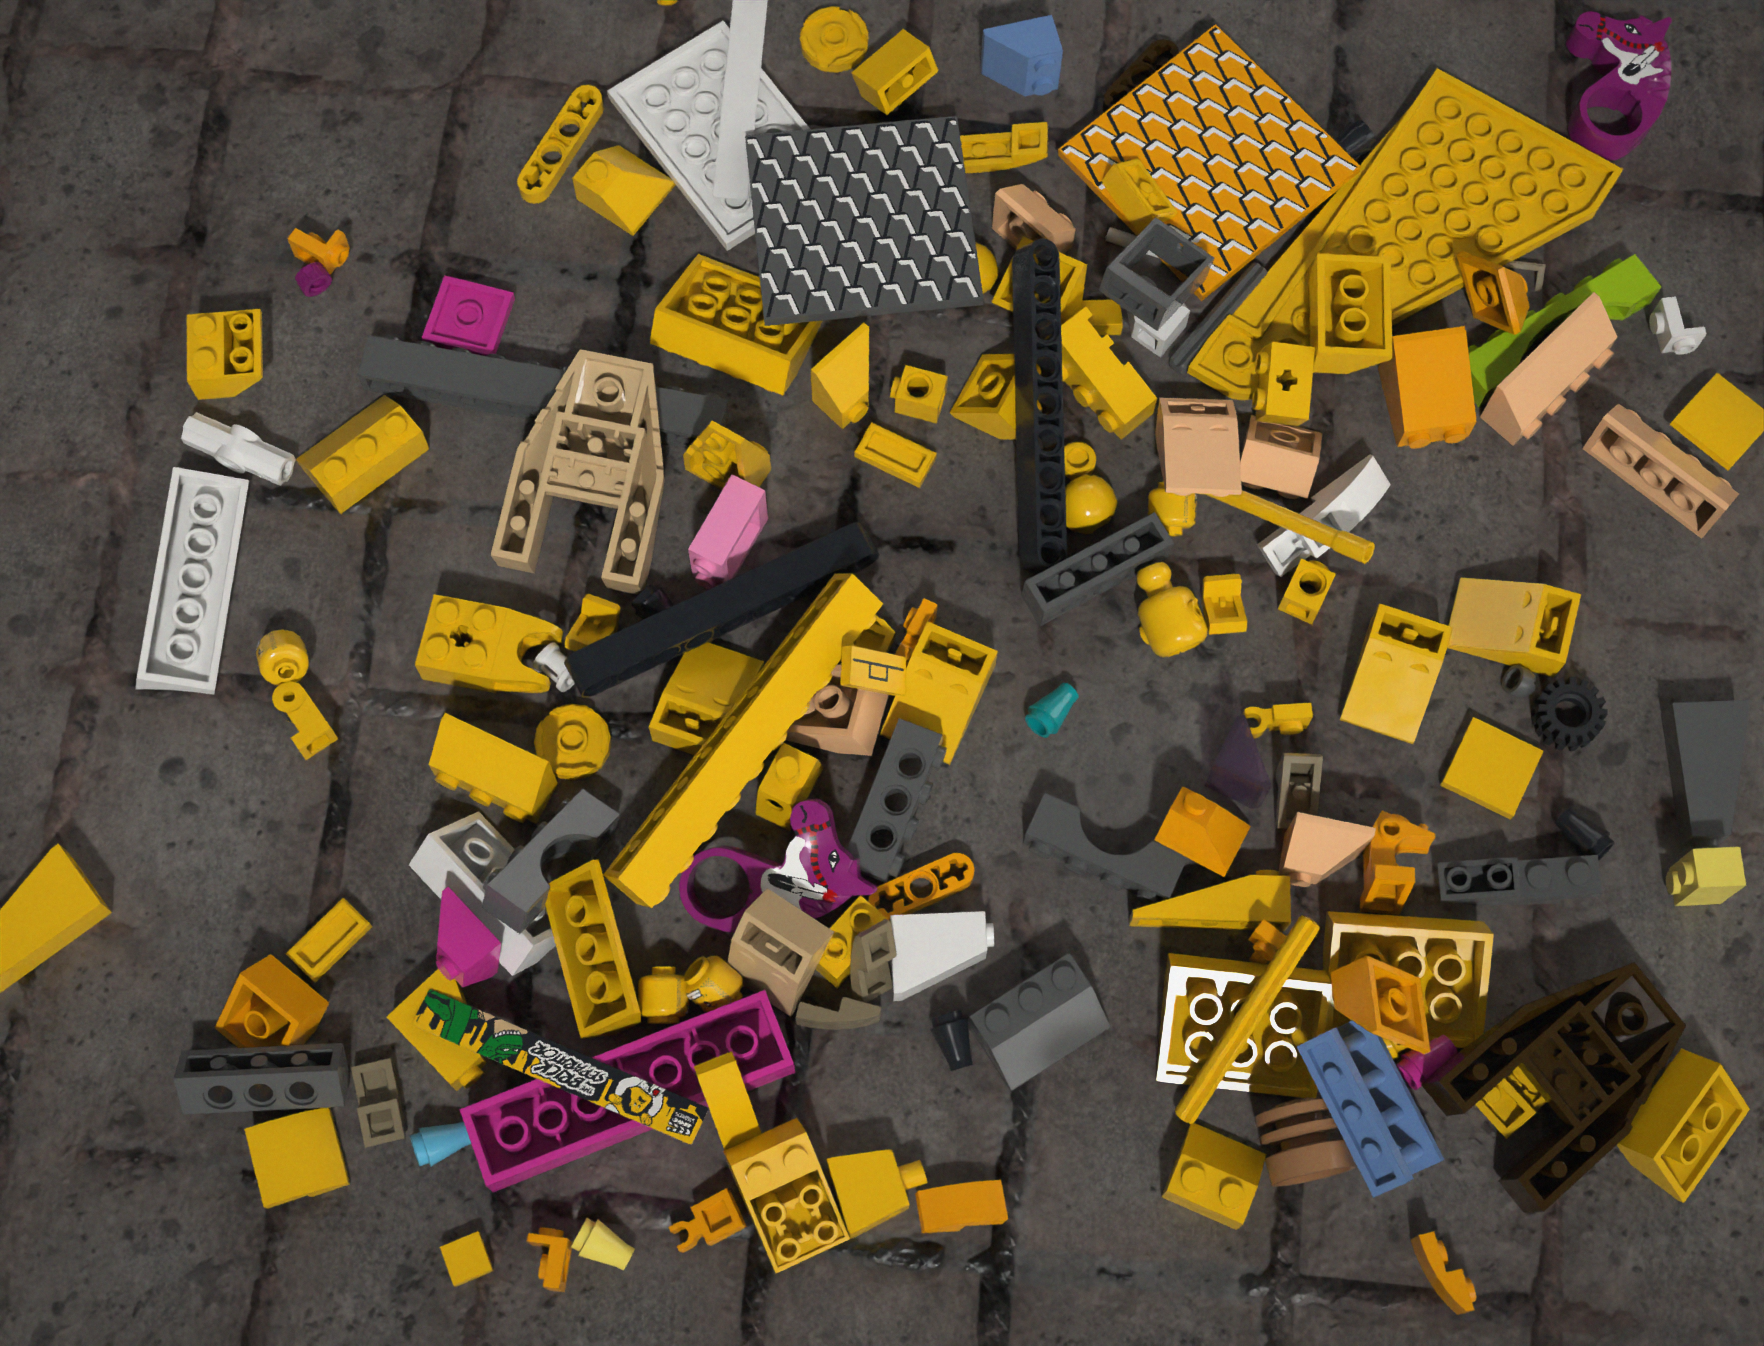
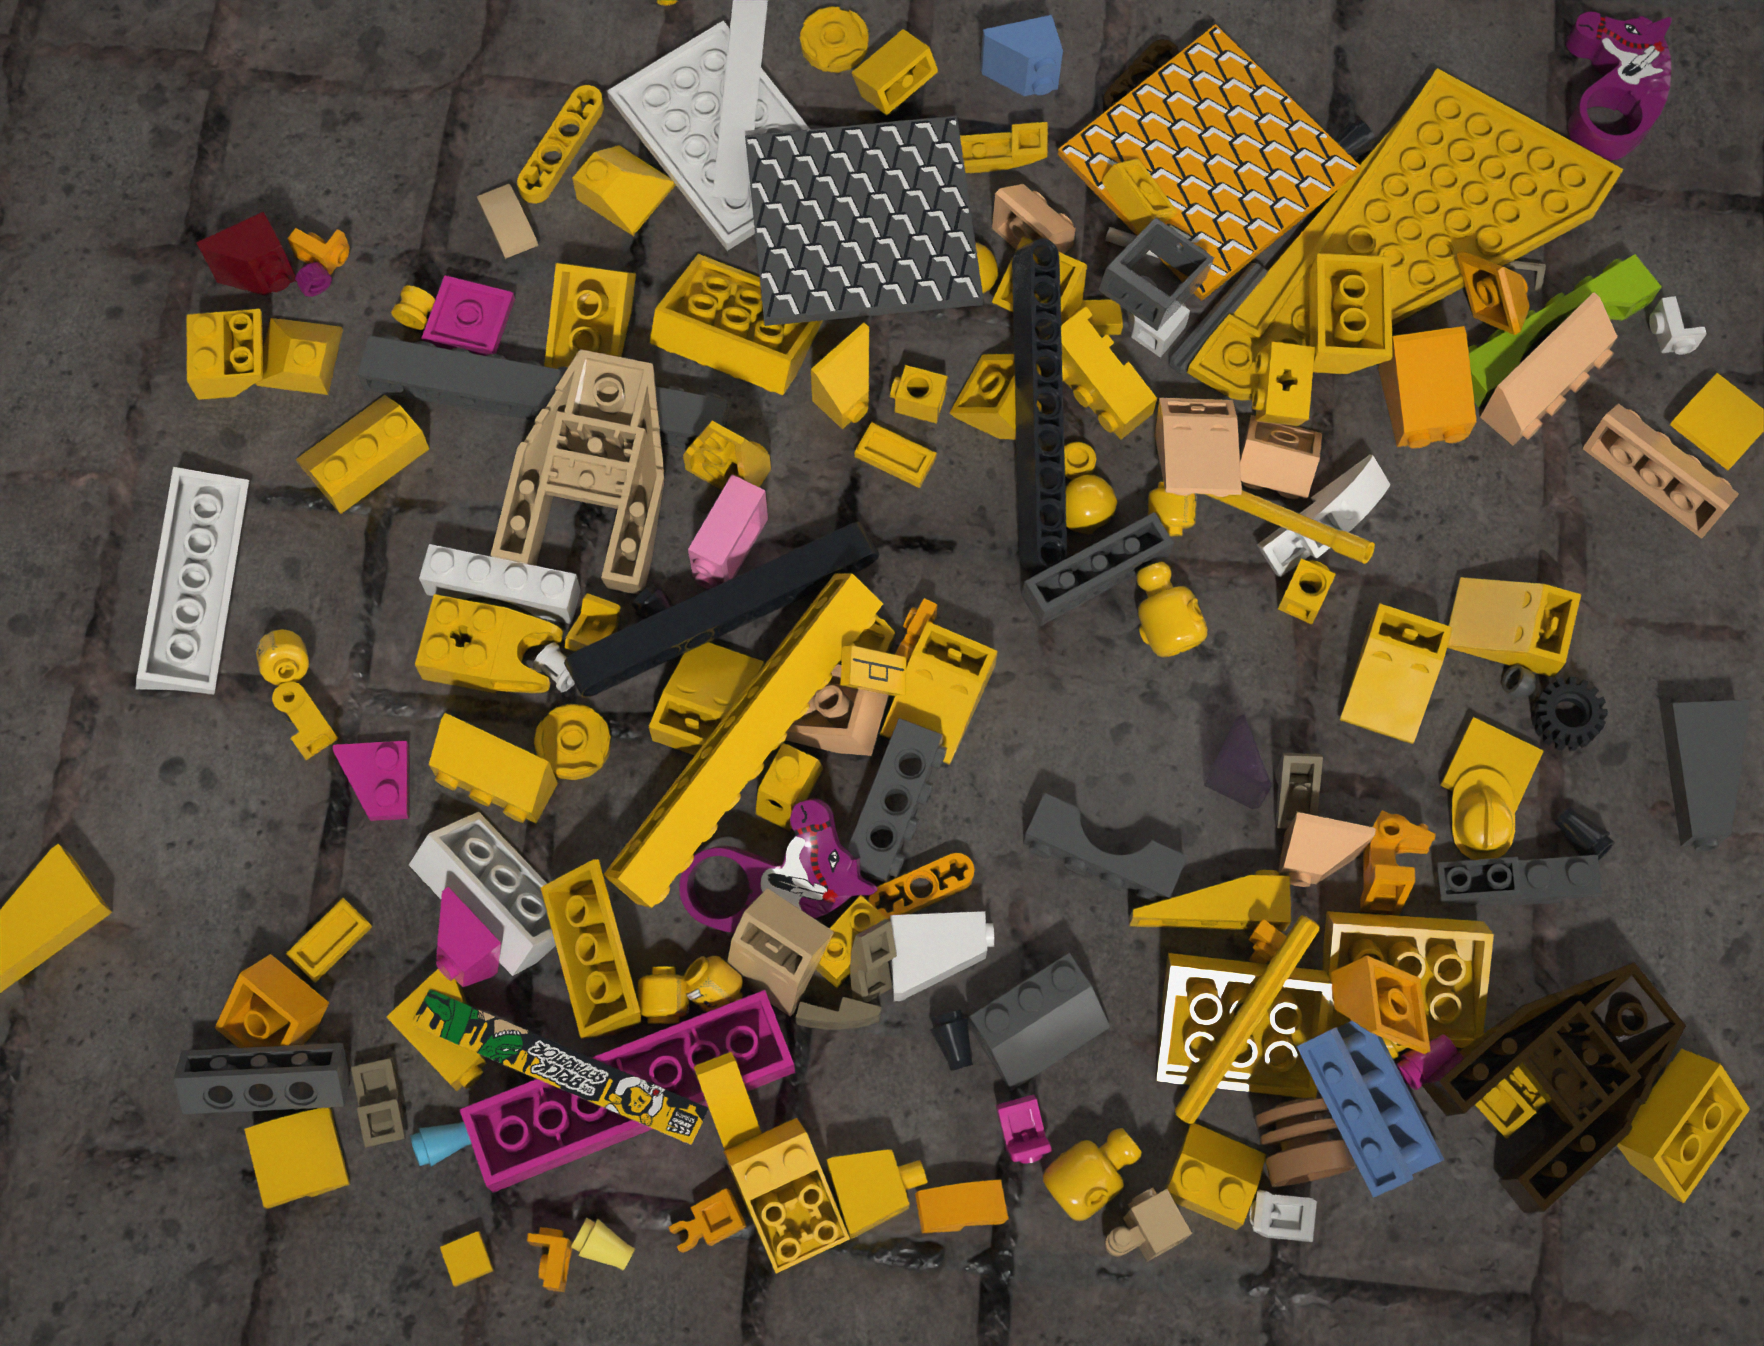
(238, 448): white piece -> none
(248, 257): none -> dark red slope
(300, 356): none -> yellow slope
(378, 777): none -> dark pink wing
(413, 307): none -> yellow wheel
(507, 221): none -> tan slope
(536, 589): none -> white arch
(577, 830): dark grey arch -> none
(588, 312): none -> yellow slope
(1023, 1129): none -> dark pink bracket
(1050, 711): teal cone -> none
(1087, 1175): none -> yellow piece
(1153, 1226): none -> tan brick
(1202, 831): light orange slope -> none
(1223, 604): yellow bracket -> none
(1283, 1216): none -> white bracket
(1284, 717): yellow plate -> none
(1451, 1286): light orange slope -> none
(1483, 814): none -> yellow piece
(1706, 876): light yellow brick -> none

